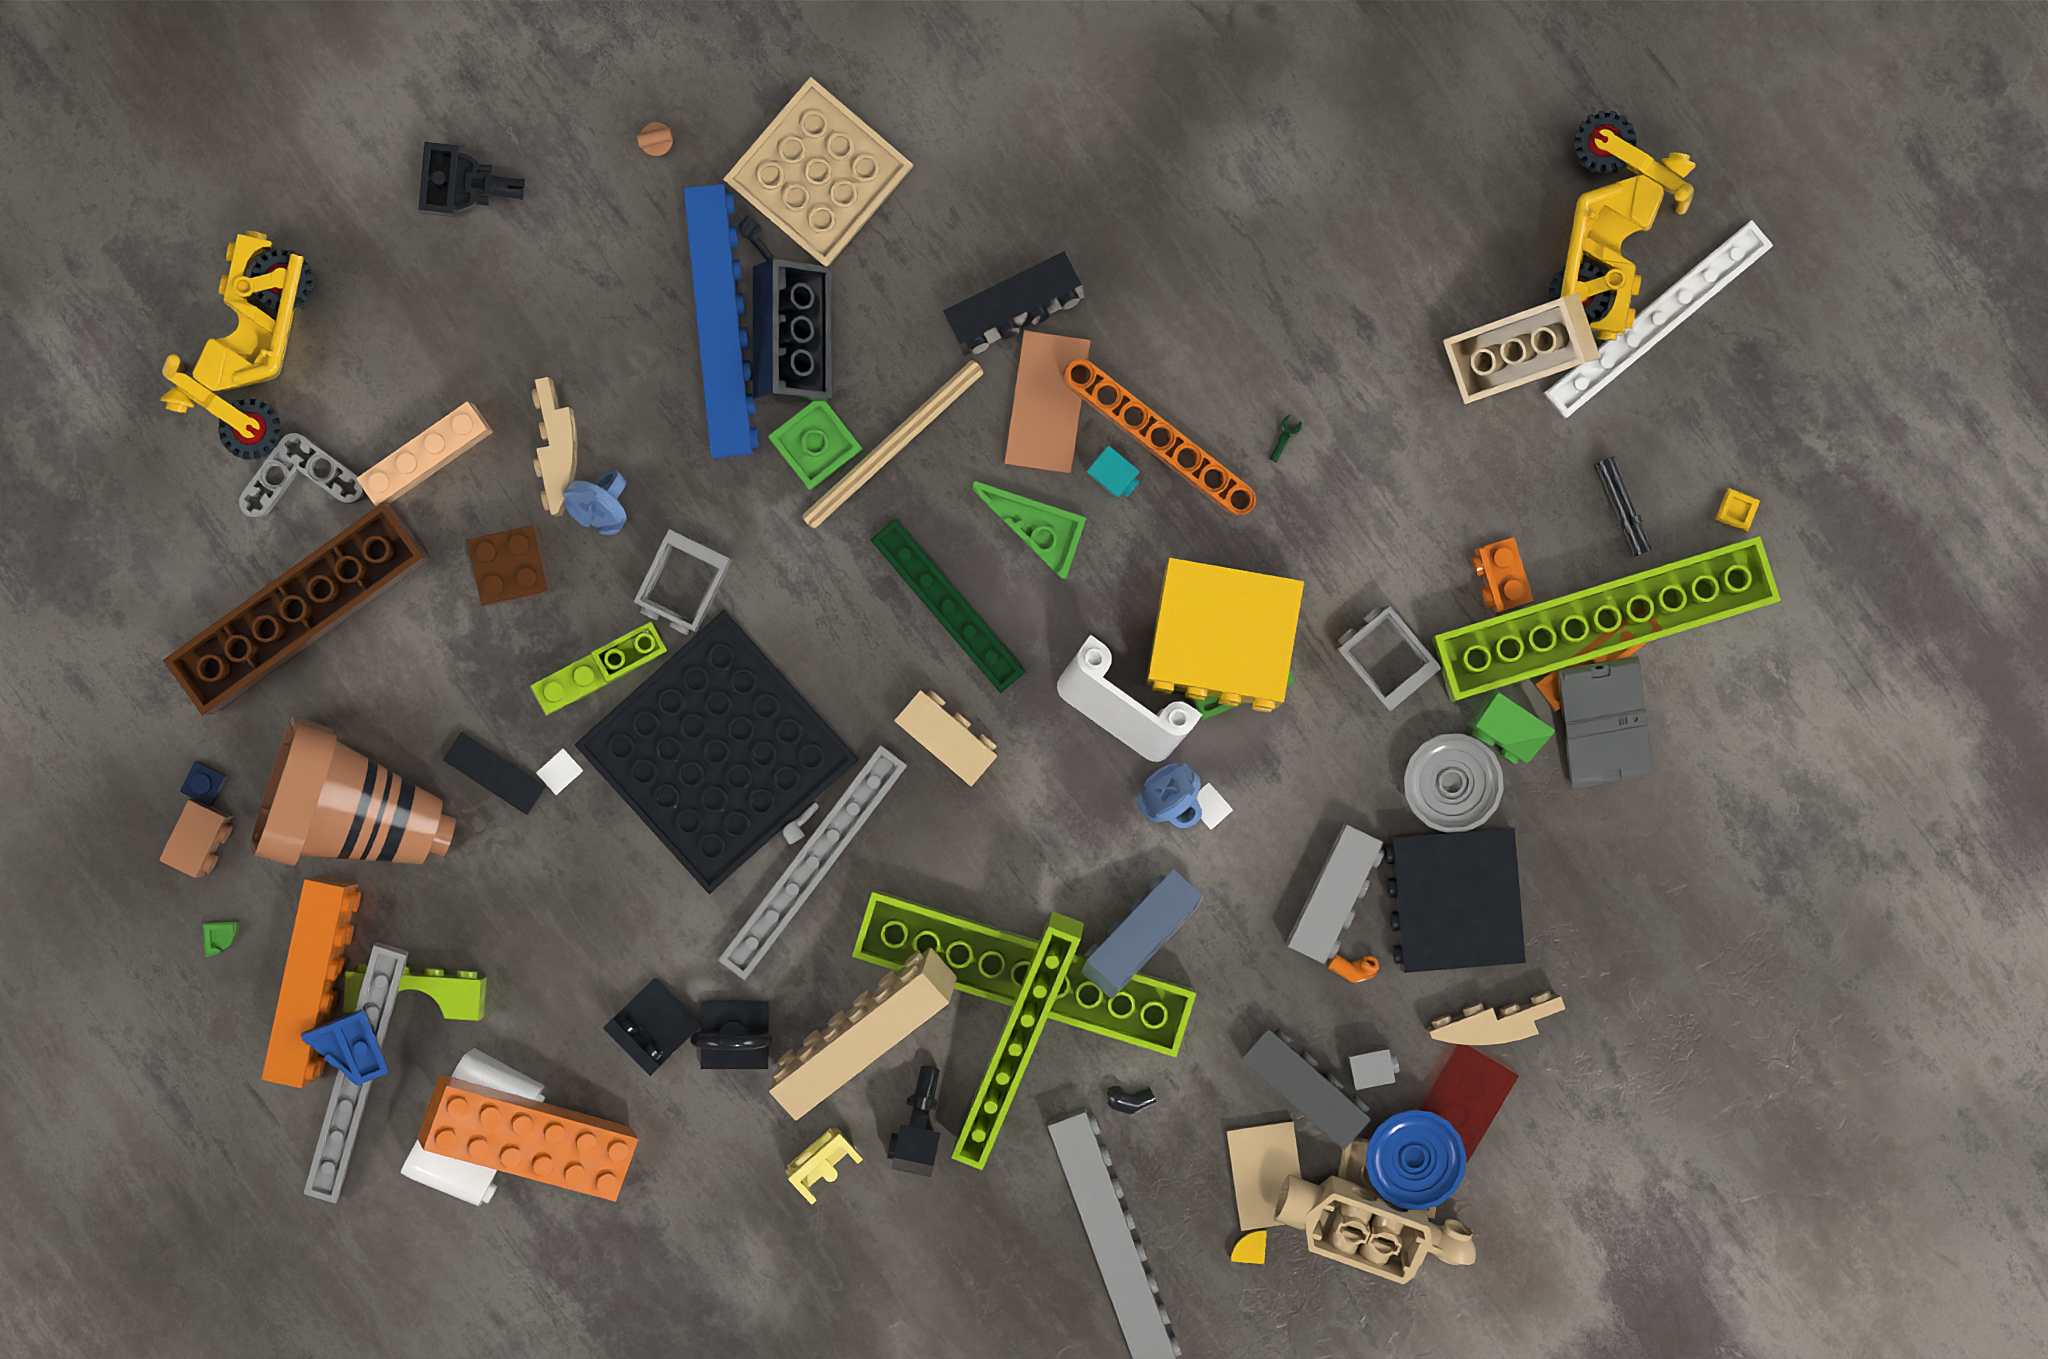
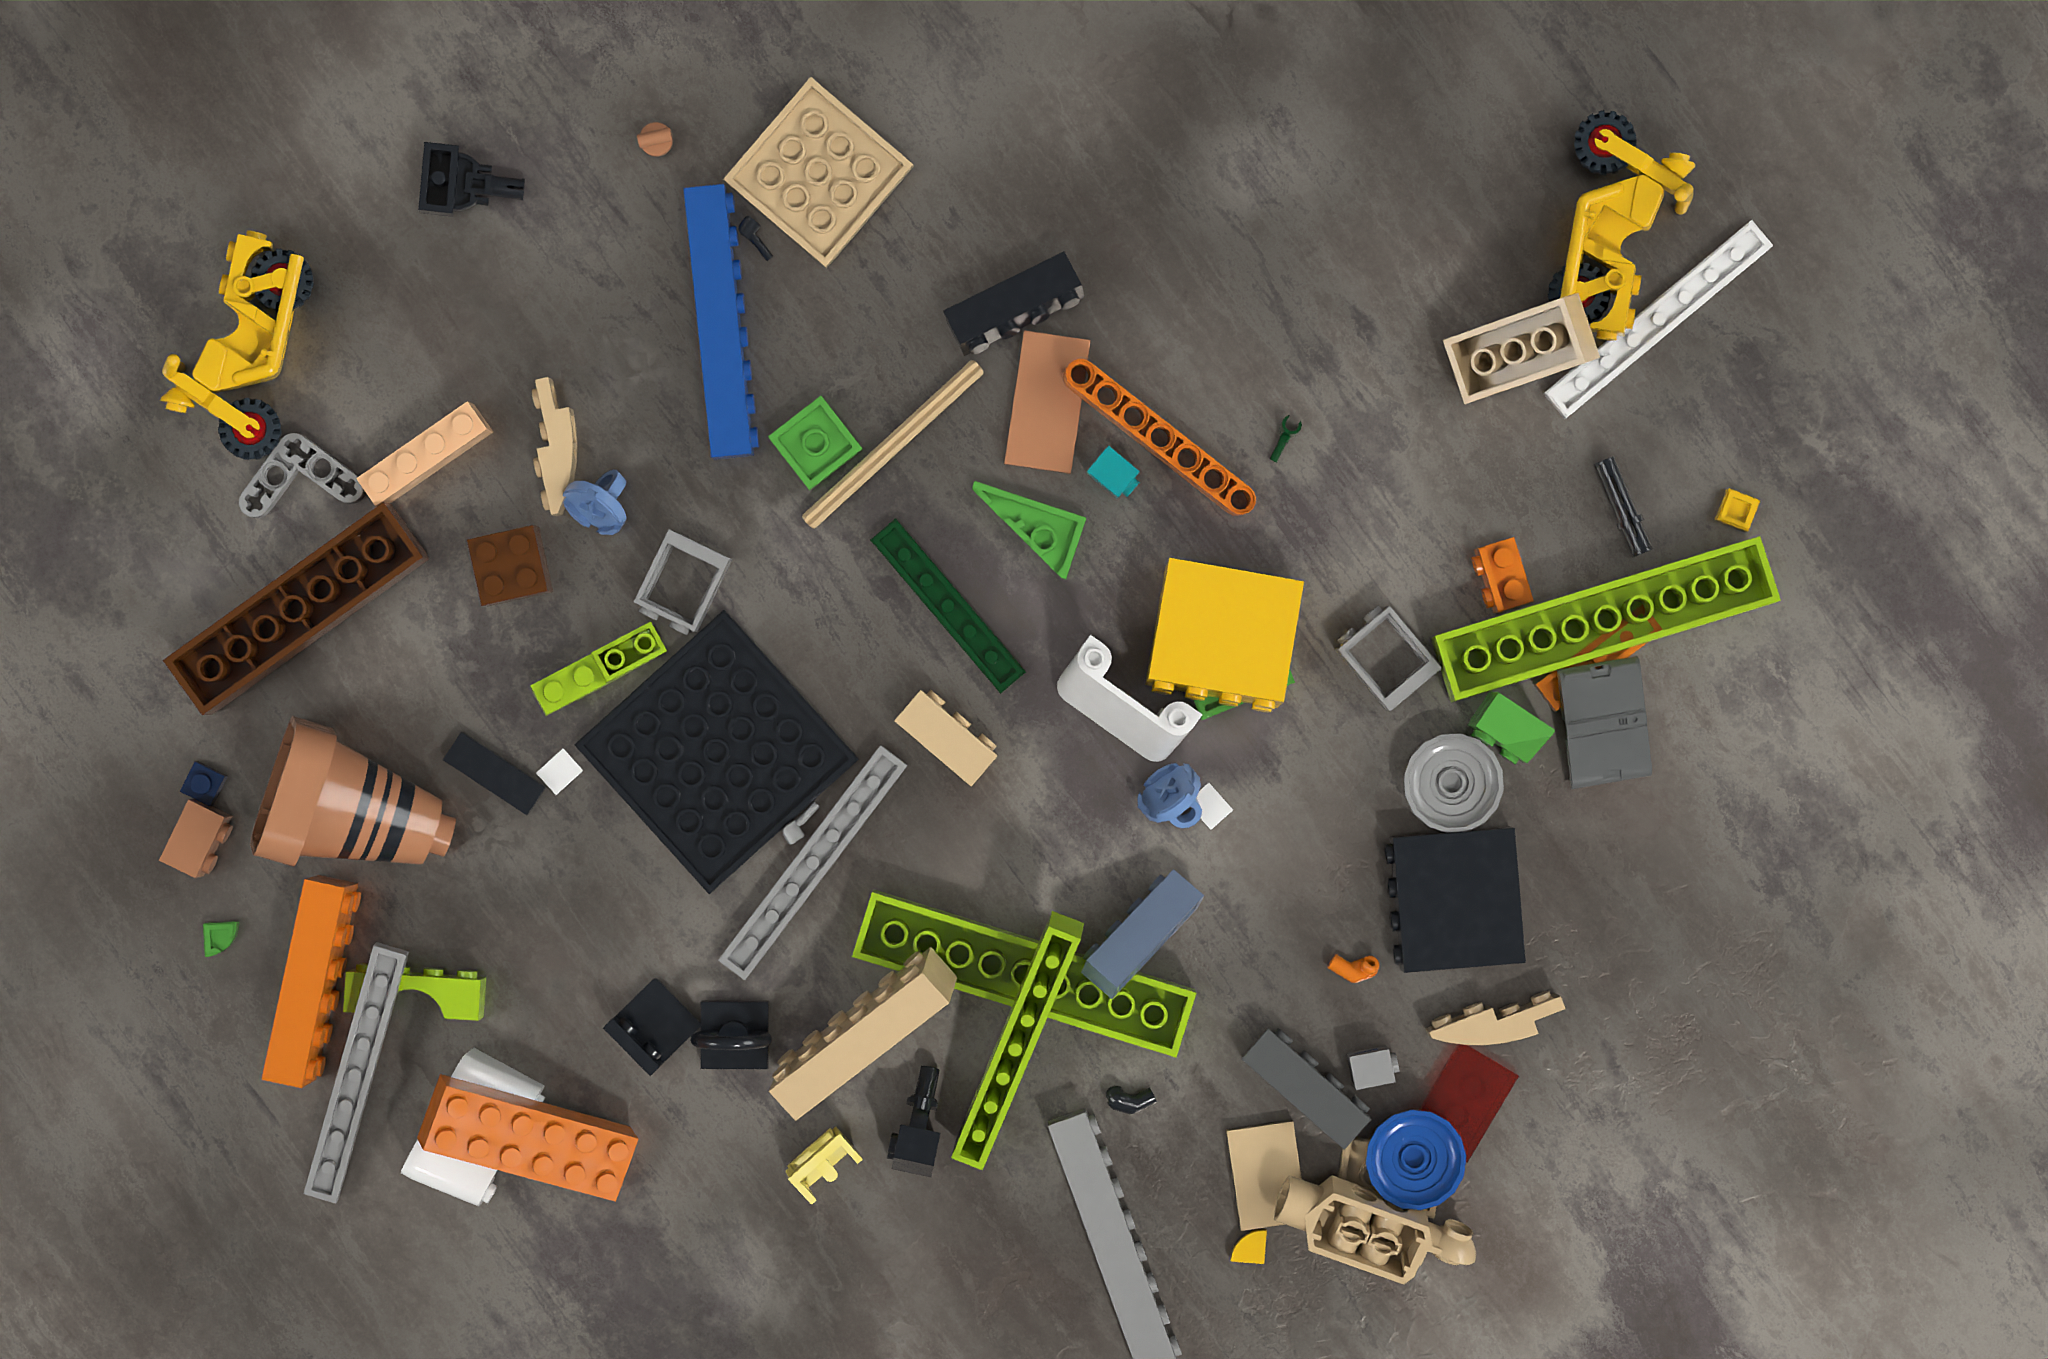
(349, 1047): blue wing -> none
(792, 332): black slope -> none
(1334, 894): light grey brick -> none

